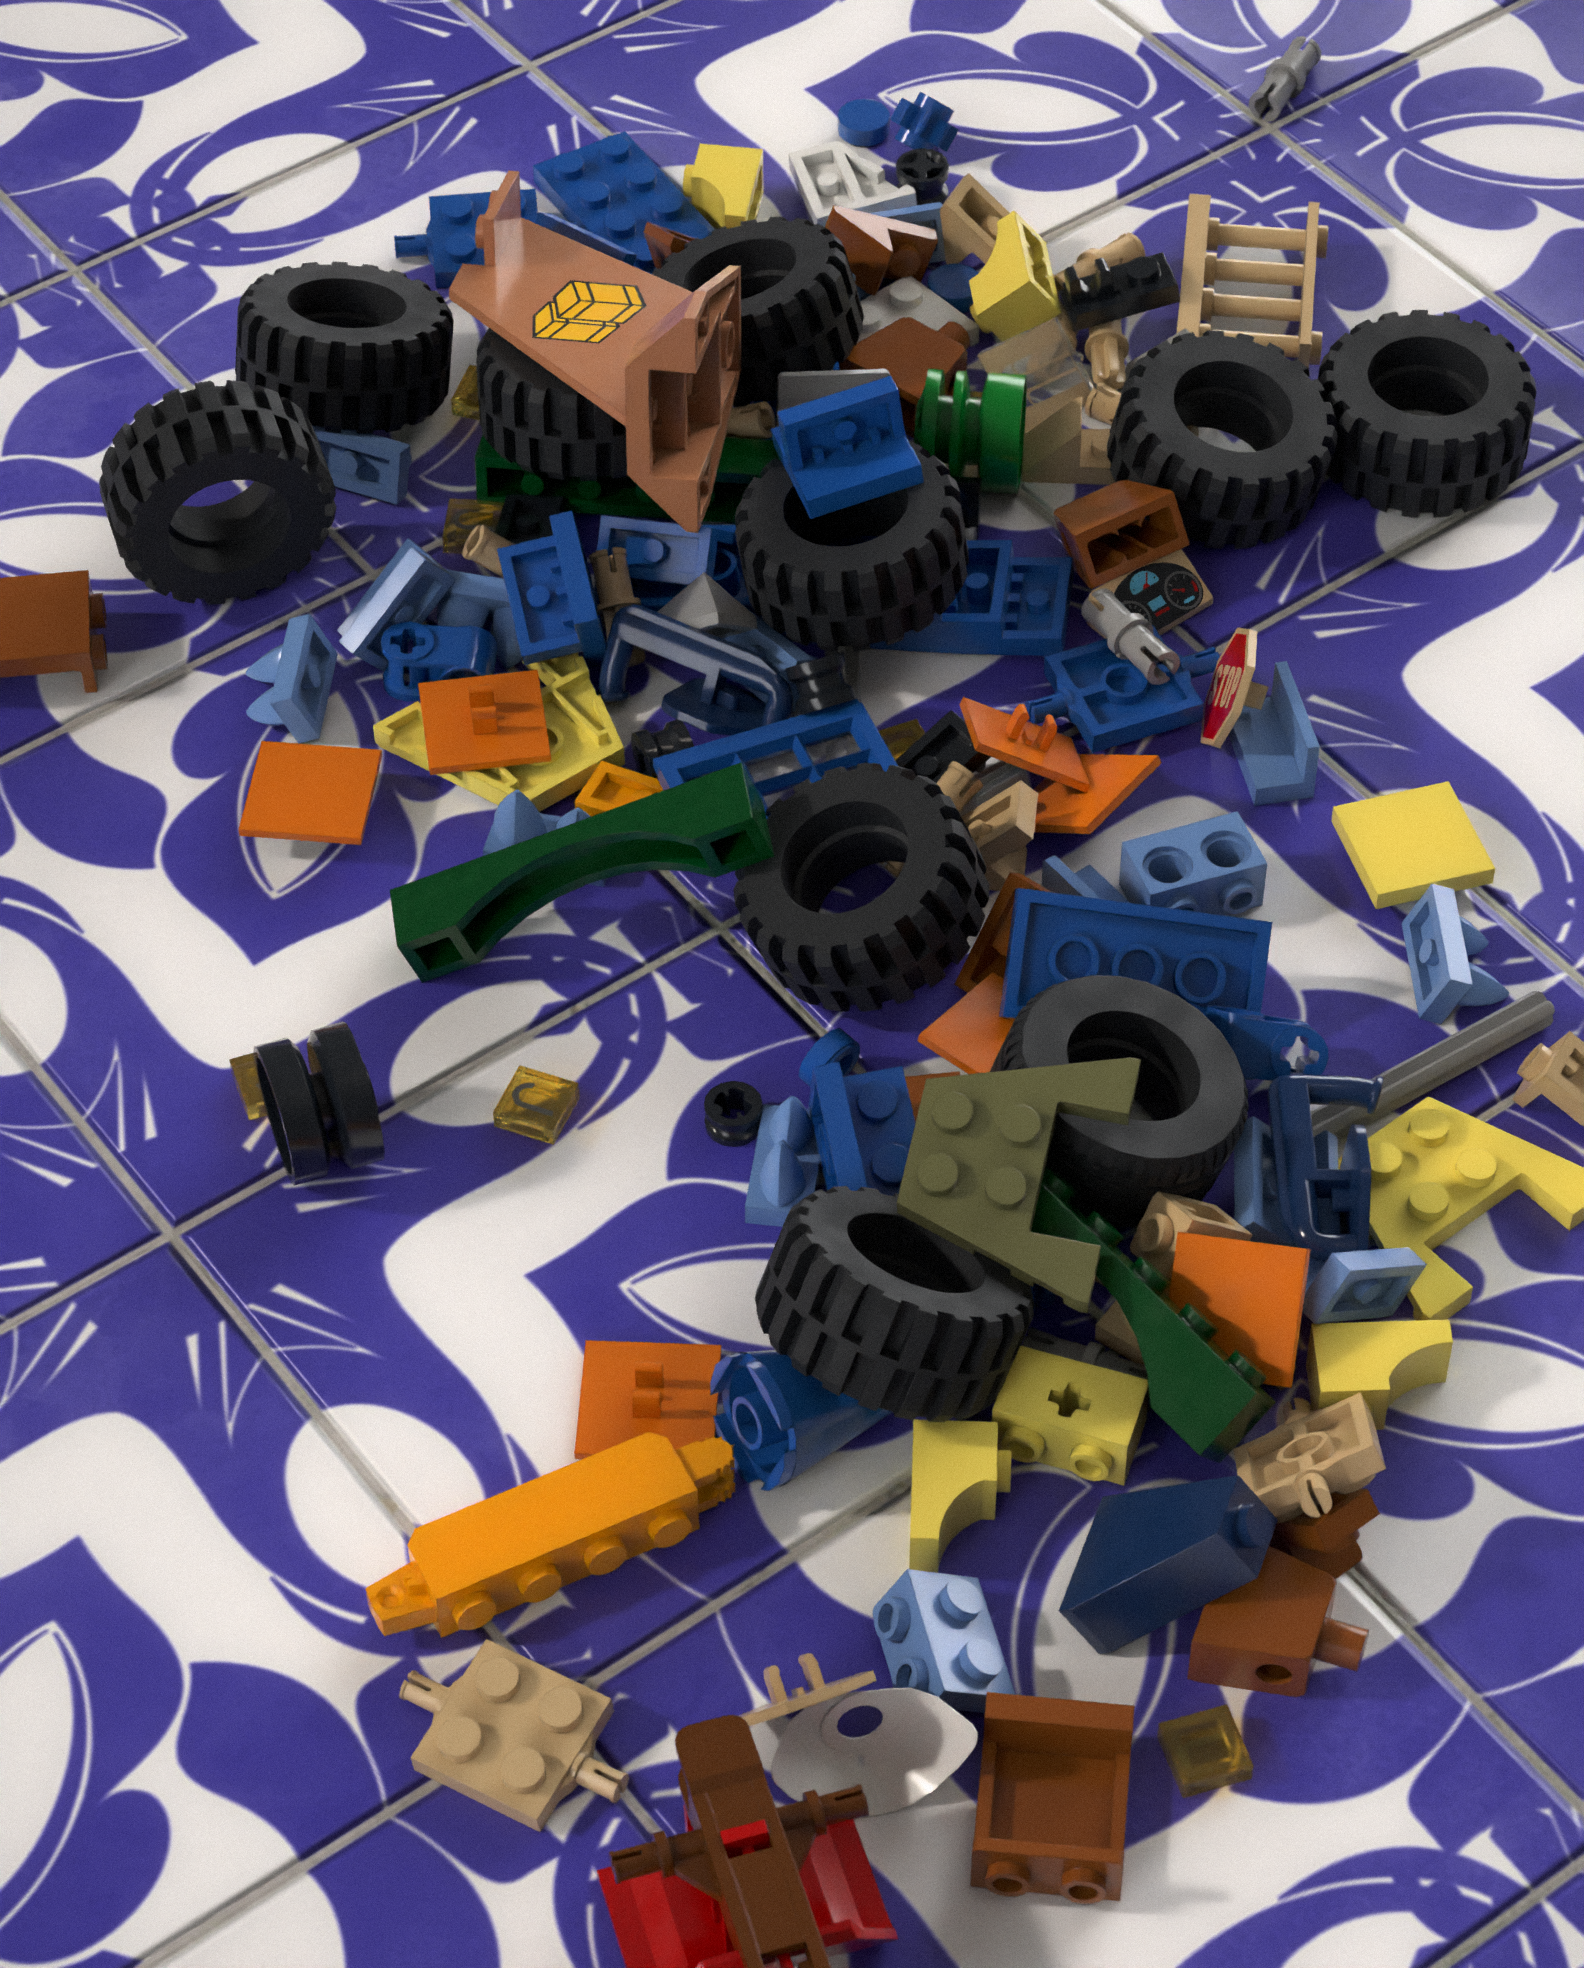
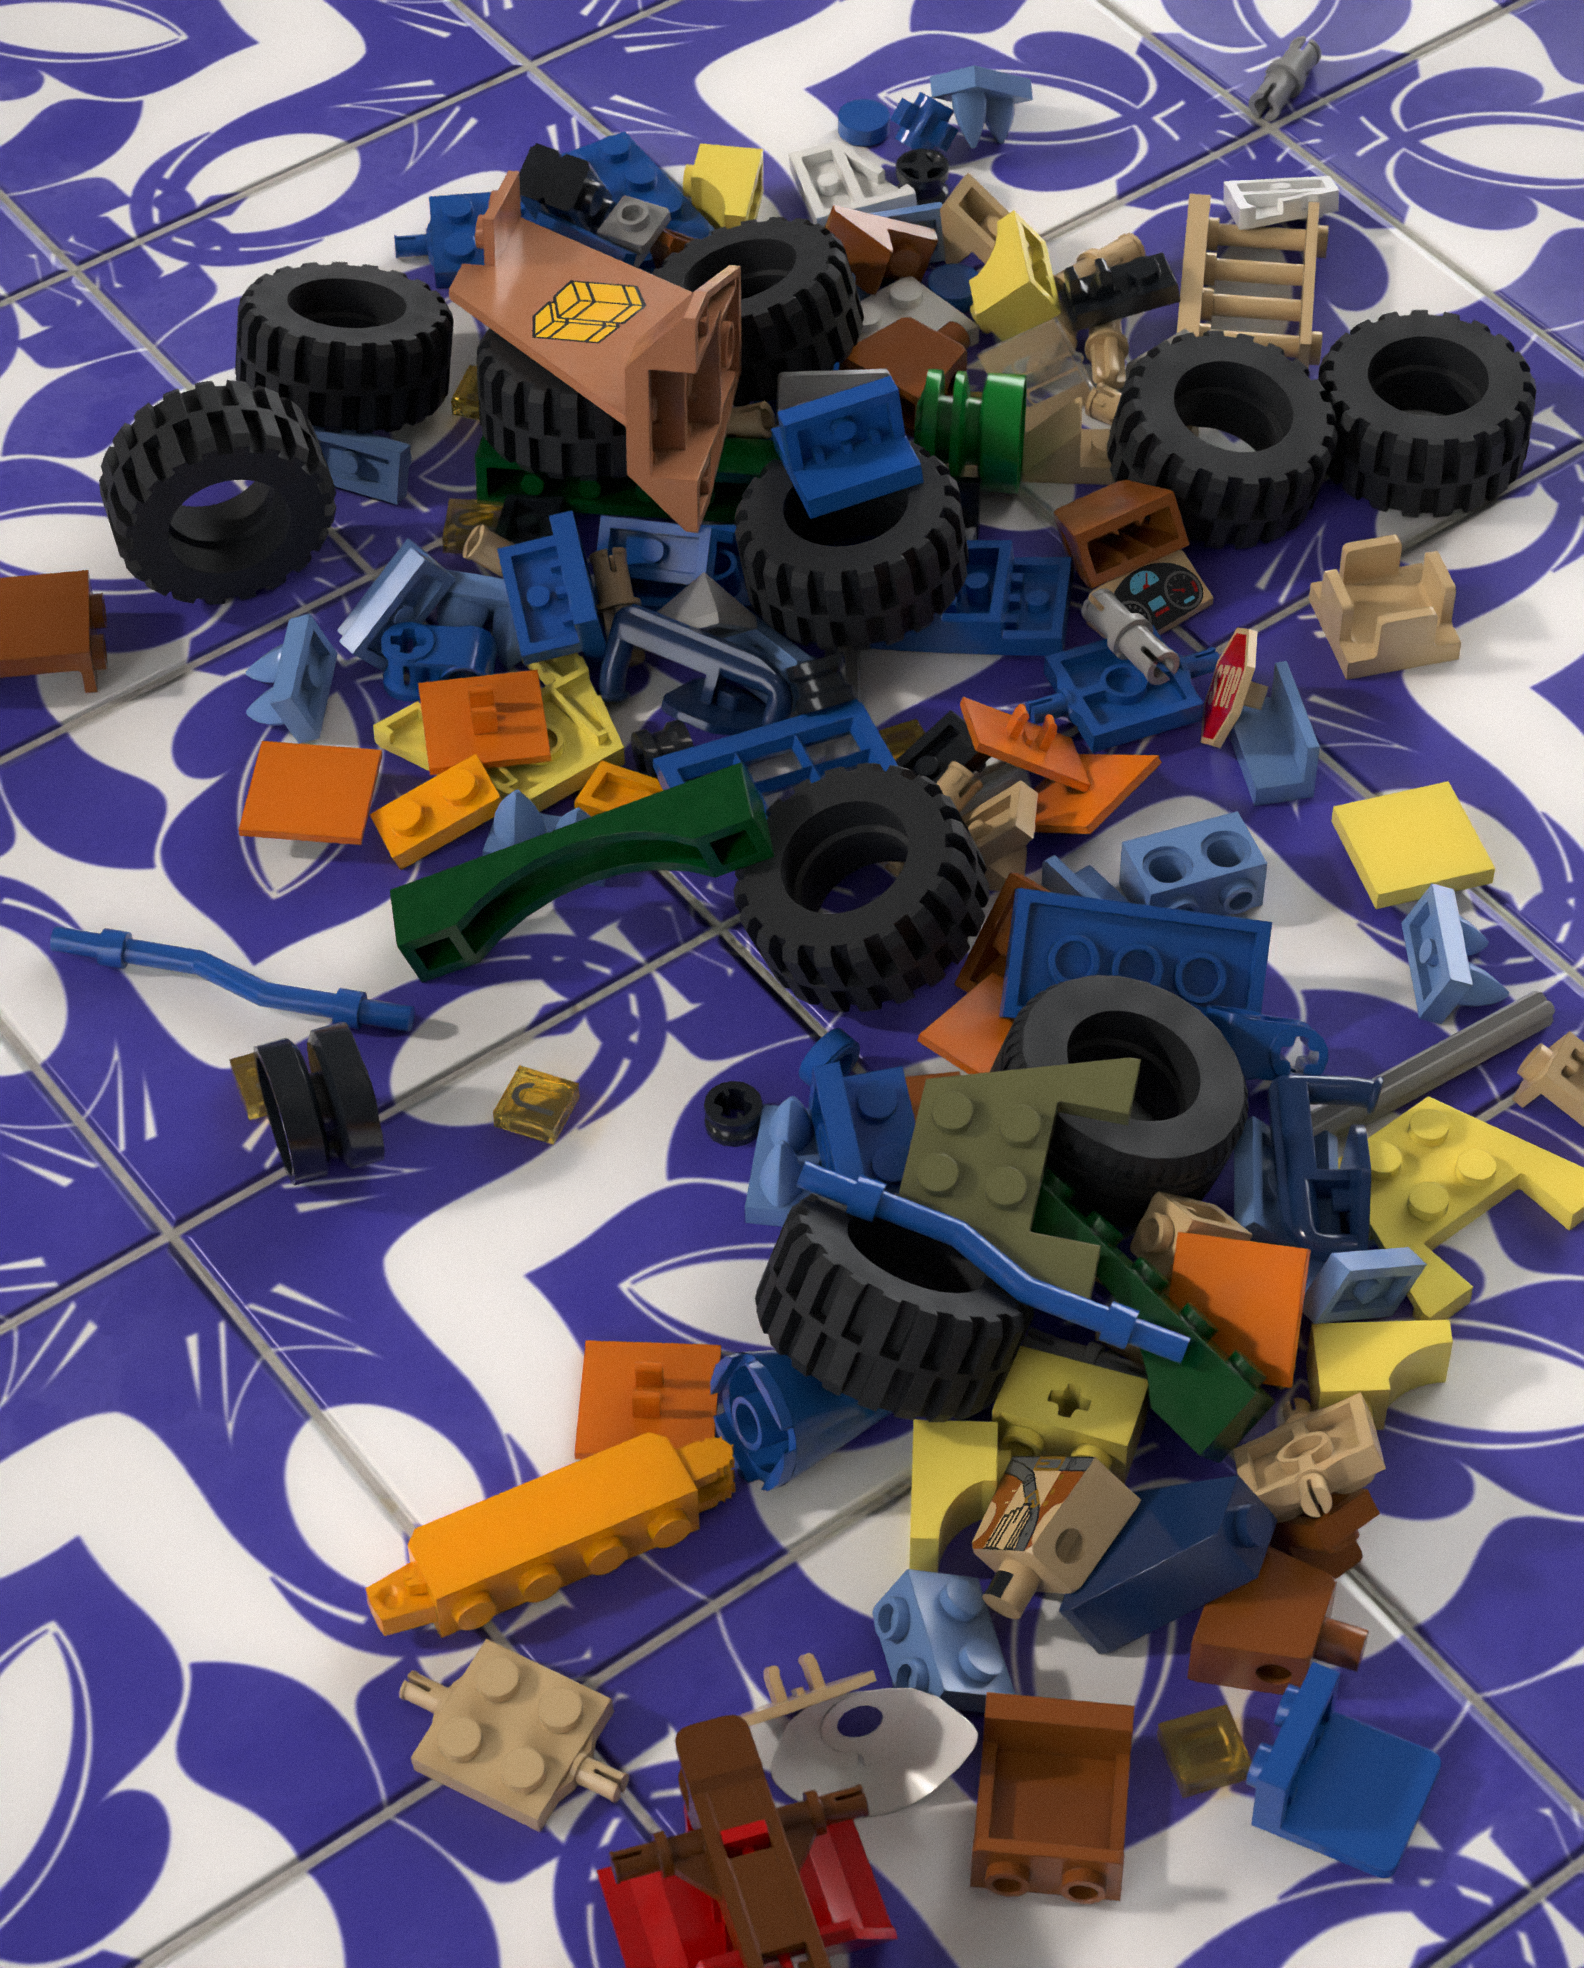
(119, 949): none -> blue bar
(437, 811): none -> light orange plate
(564, 188): none -> black brick
(635, 226): none -> light grey bracket
(982, 98): none -> medium blue tile
(1049, 1527): none -> tan torso
(1117, 1324): none -> blue bar
(1278, 200): none -> white wing
(1339, 1780): none -> blue bracket
(1383, 613): none -> tan panel

